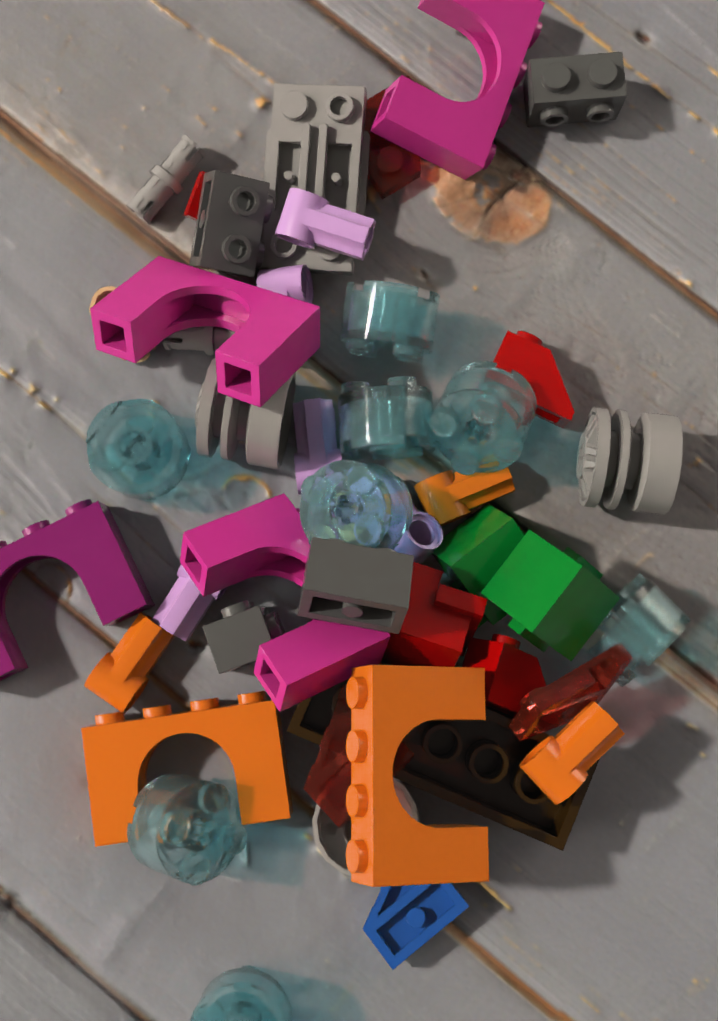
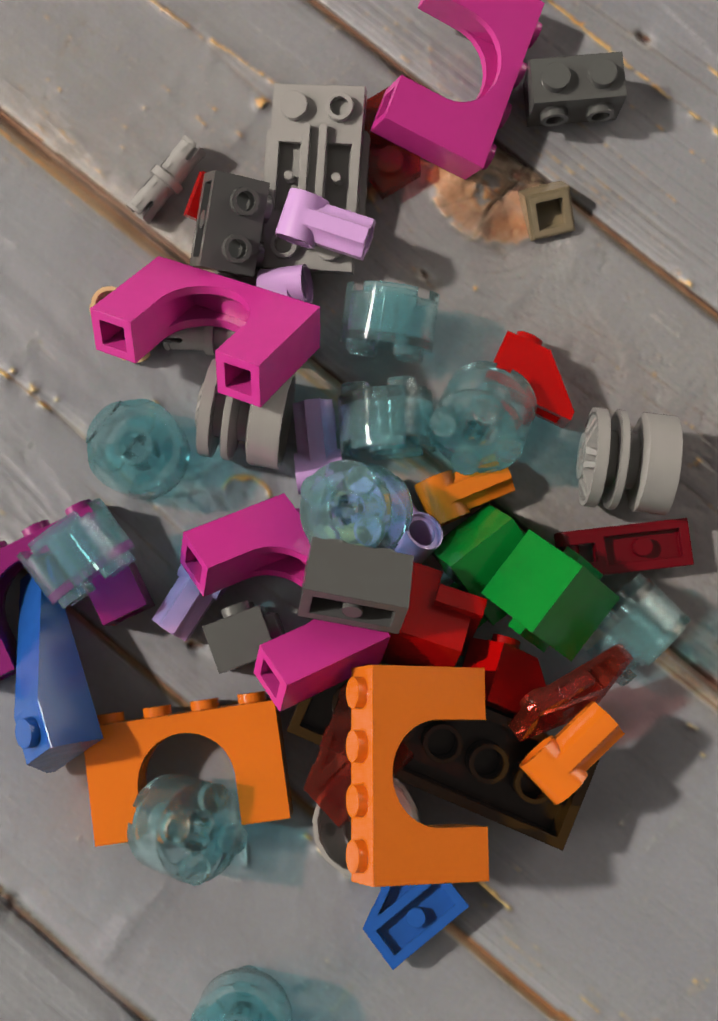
(51, 691): none -> blue wedge
(76, 553): none -> clear light blue brick
(123, 673): orange piece -> none
(547, 210): none -> dark tan slope
(633, 546): none -> dark red plate

